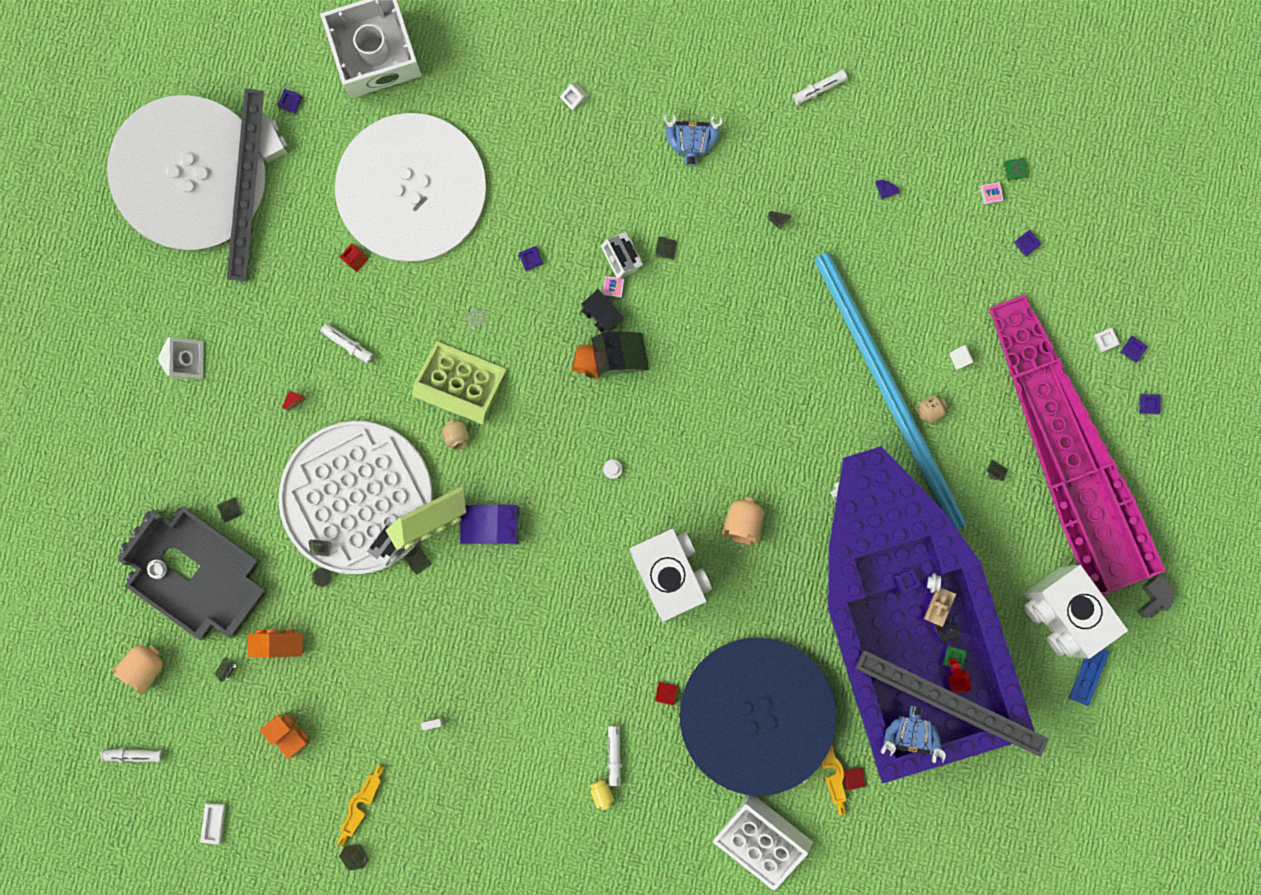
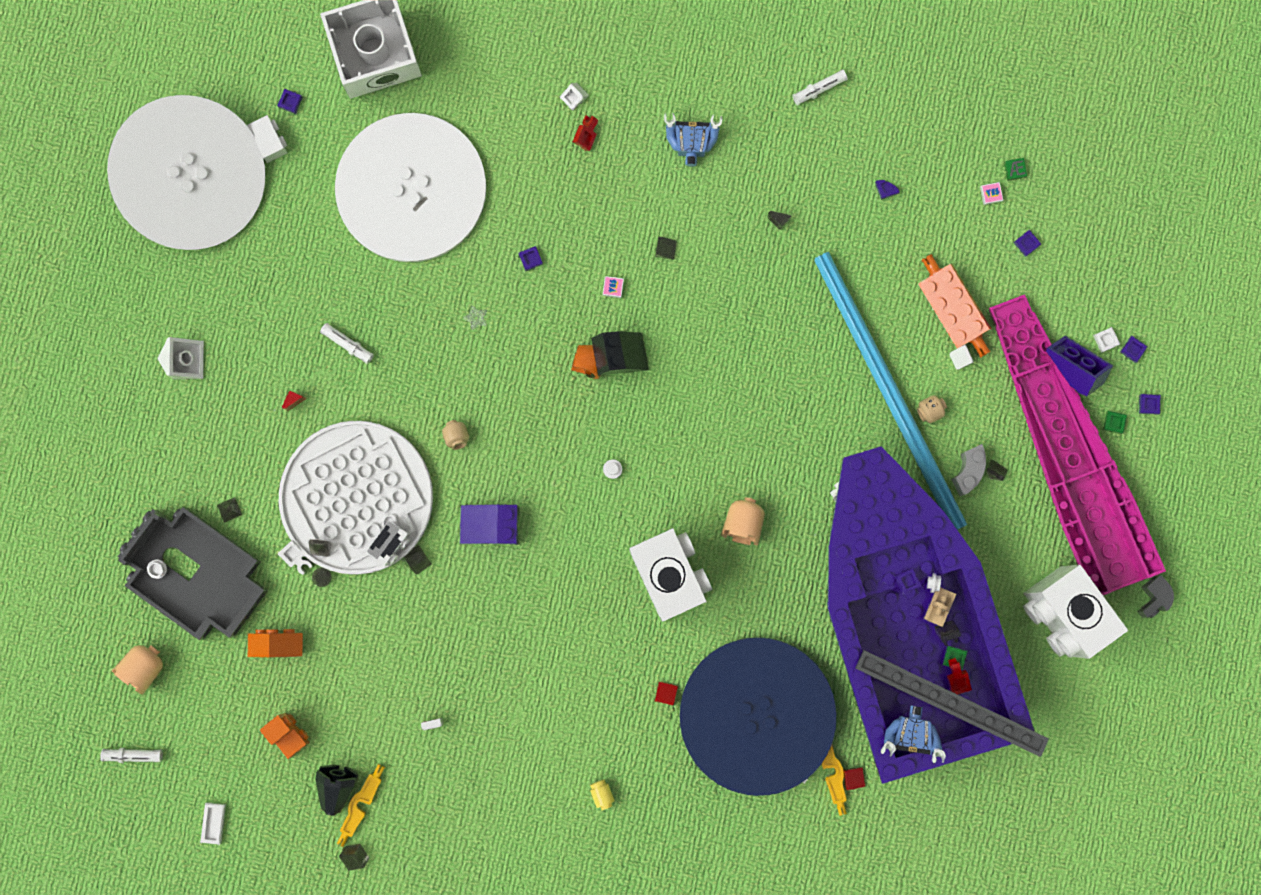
(225, 669): clear smoke slope -> none
(245, 184): dark grey plate -> none
(293, 555): none -> white plate
(334, 787): none -> black cone
(354, 257): red slope -> none
(427, 519): yellowish green slope -> none
(458, 382): yellowish green slope -> none
(585, 136): none -> red plate
(602, 312): black brick -> none
(614, 755): white pin -> none
(621, 255): brick -> none
(763, 842): white slope -> none
(954, 306): none -> plate
(971, 470): none -> light grey brick
(1079, 366): none -> dark purple slope
(1088, 678): blue plate -> none
(1114, 422): none -> green tile

